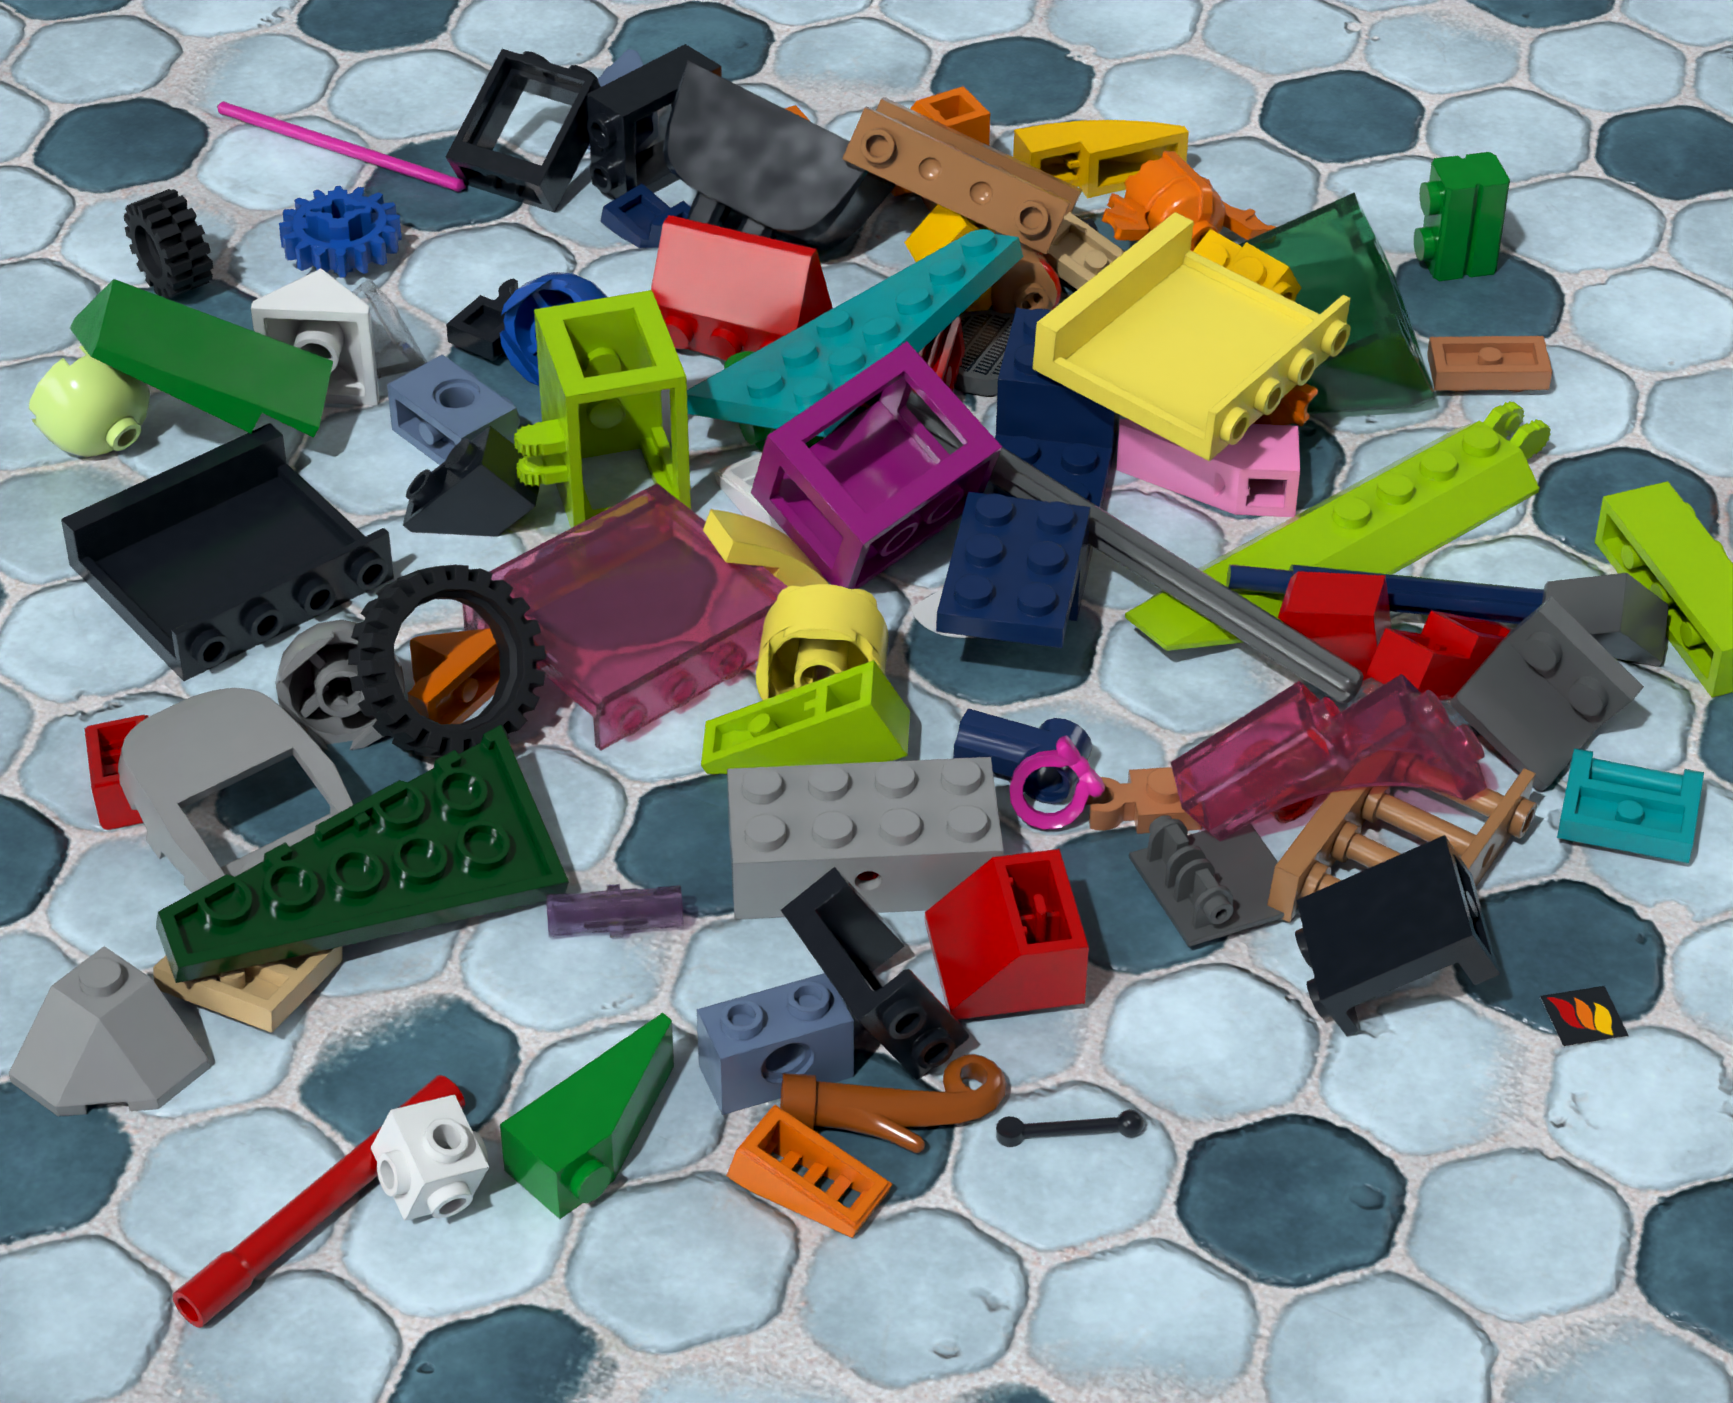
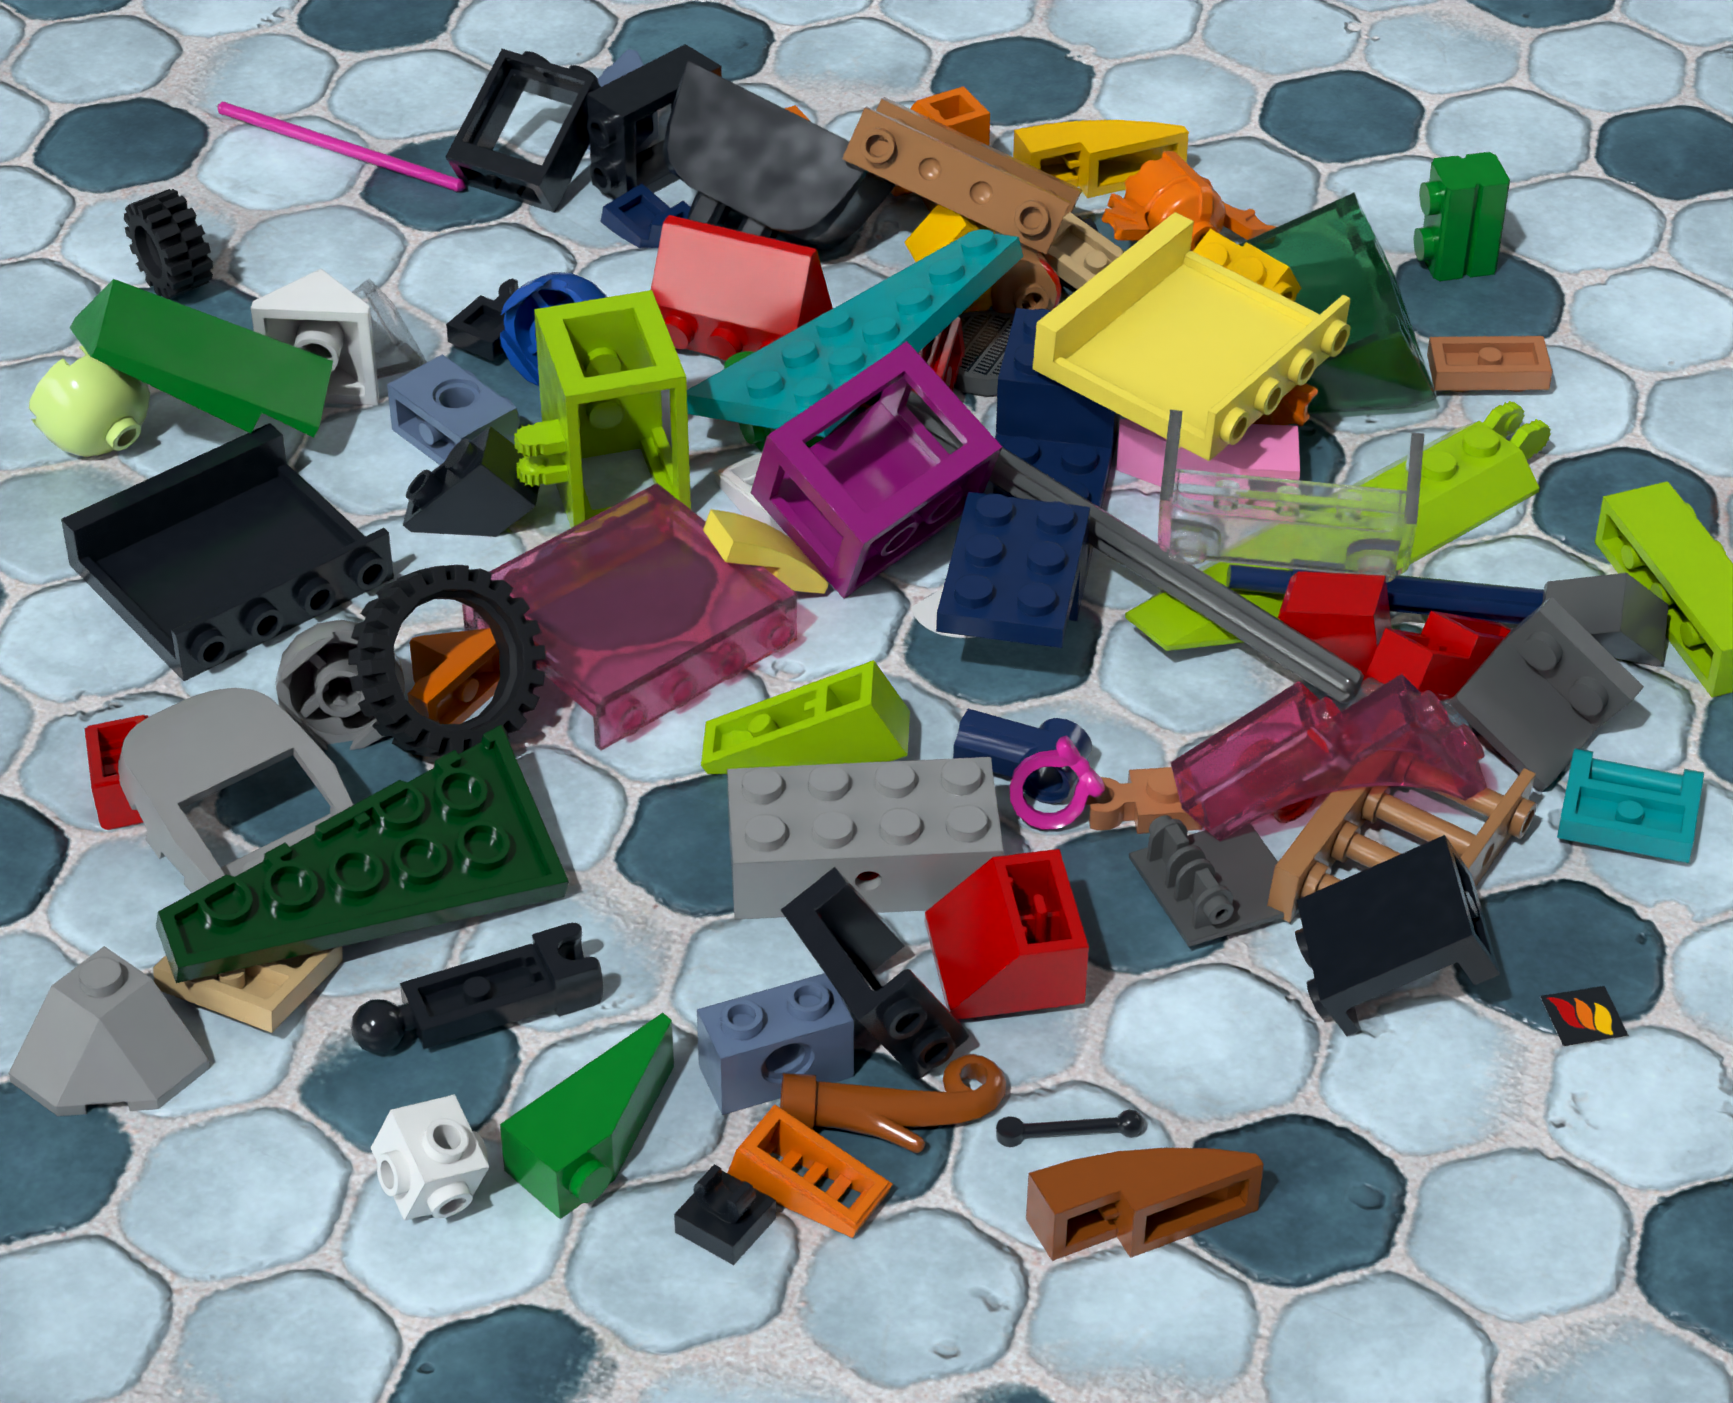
(236, 1269): red piece -> none
(340, 231): blue gear -> none
(486, 993): none -> black plate
(614, 910): clear purple pin -> none
(724, 1215): none -> black tile
(817, 635): light yellow brick -> none
(1140, 1197): none -> dark orange slope
(1286, 519): none -> clear windscreen

